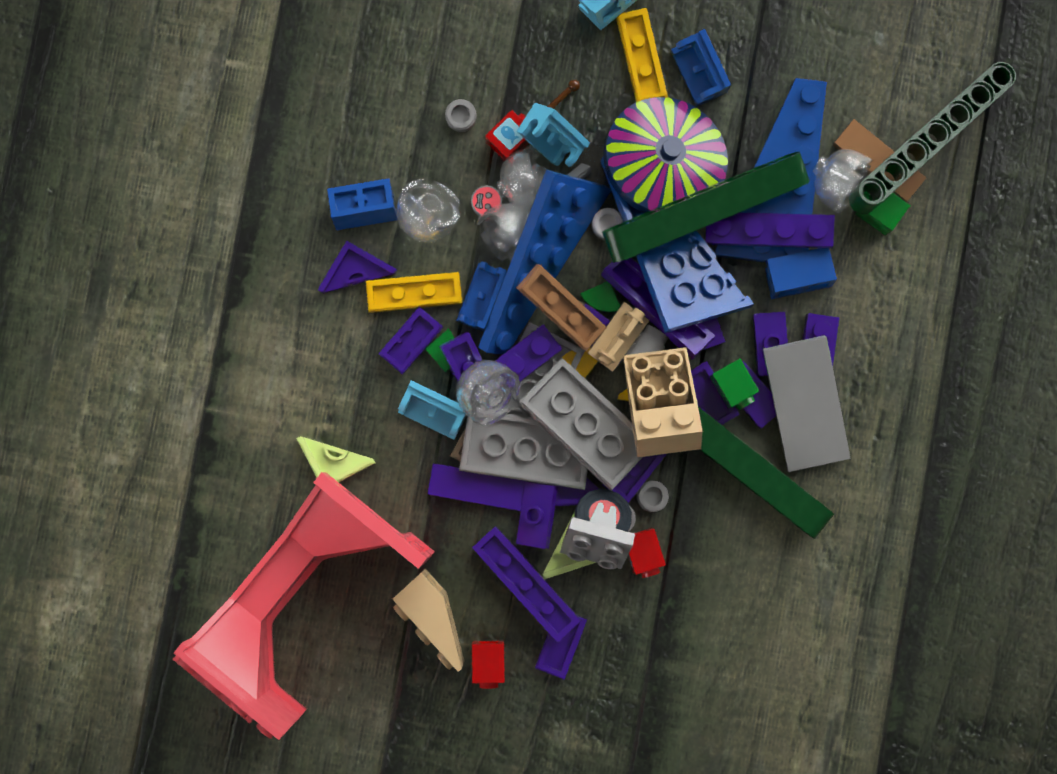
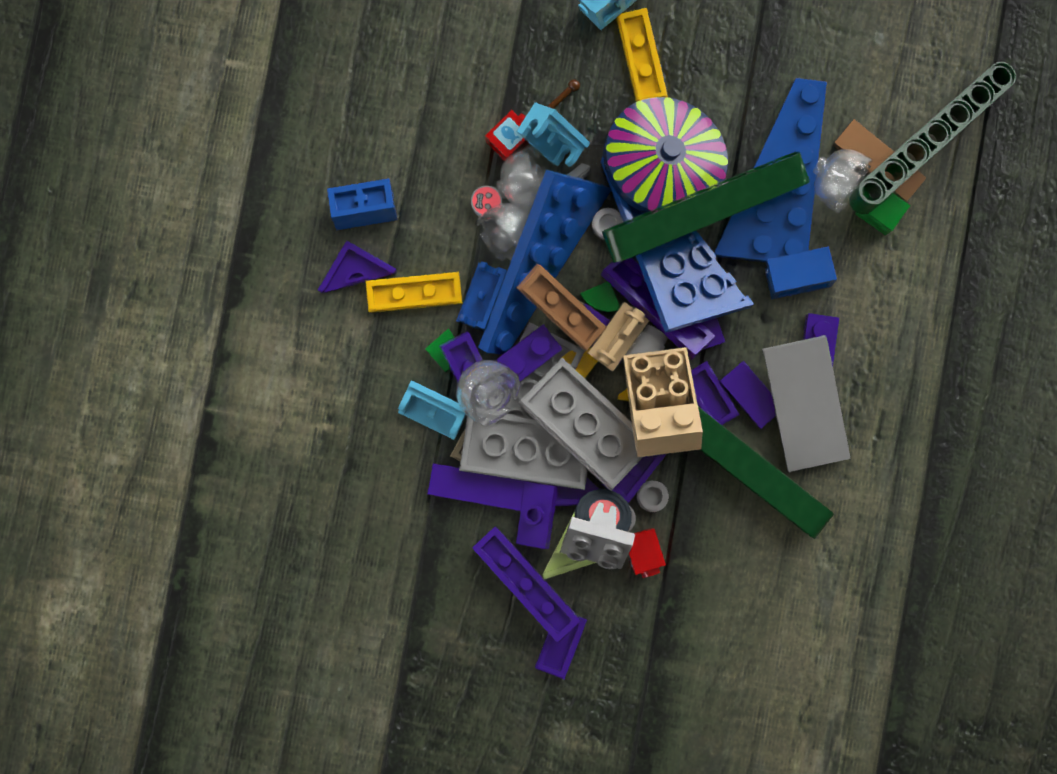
(235, 646): coral panel -> none
(333, 460): yellowish green tile -> none
(411, 340): dark purple plate -> none
(427, 210): clear cylinder -> none
(430, 611): tan slope -> none
(460, 115): light grey tile -> none
(488, 663): red brick -> none
(701, 68): blue hinge -> none
(735, 385): green brick -> none
(768, 332): dark purple plate -> none
(773, 230): dark purple plate -> none

